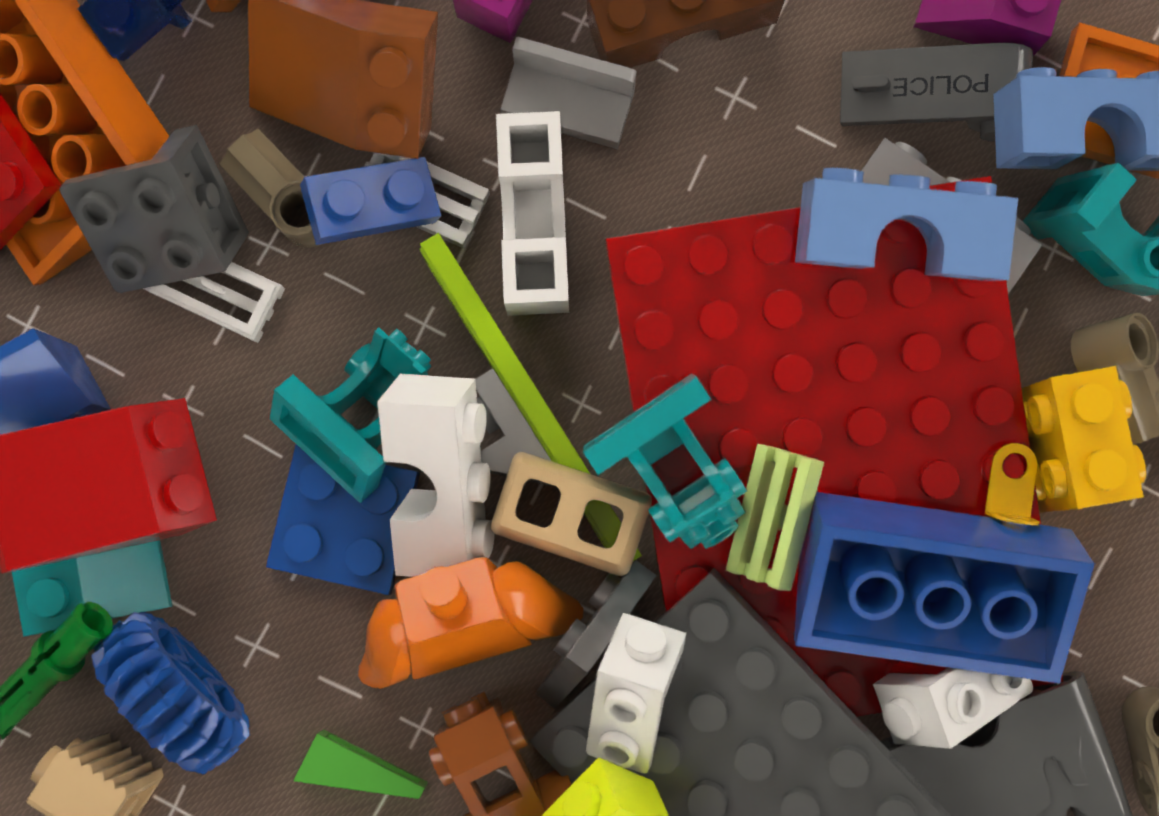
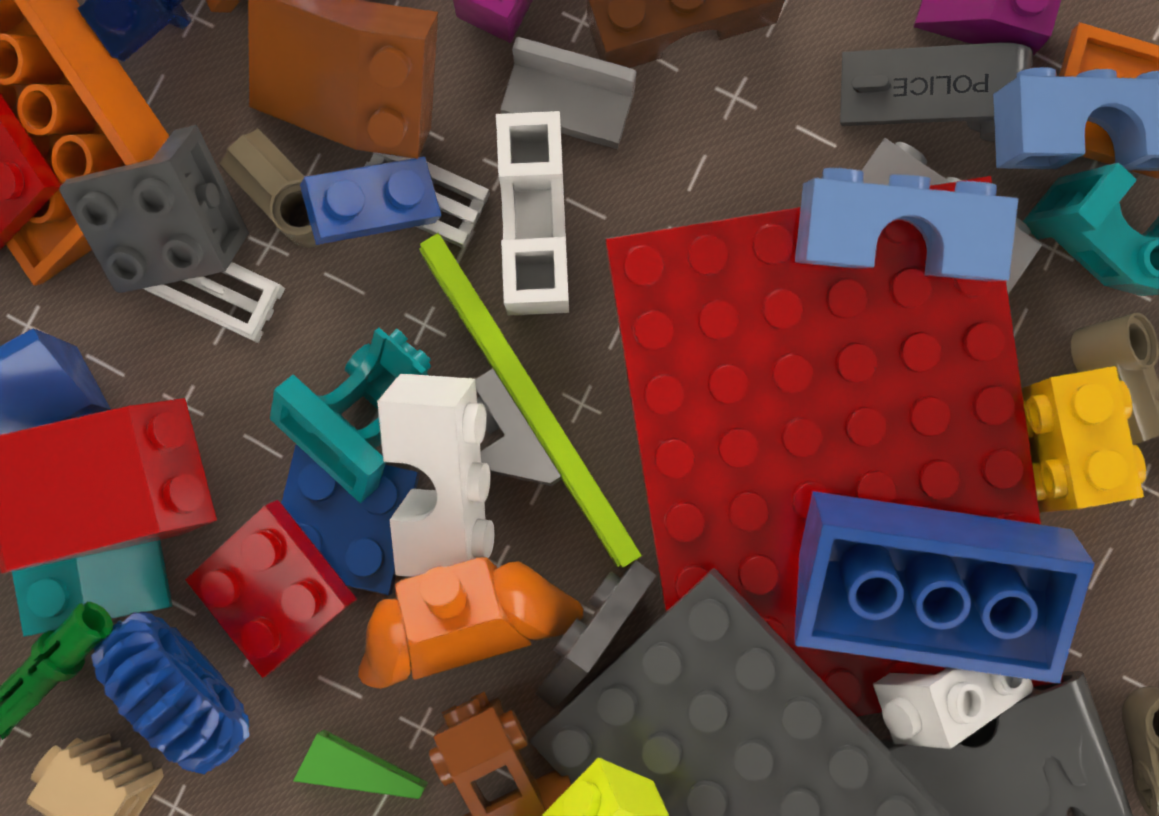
(270, 588): none -> red plate
(576, 492): tan piece -> none
(632, 692): white bracket -> none
(703, 509): teal tile -> none
(767, 514): yellowish green tile -> none
(1009, 497): yellow piece -> none

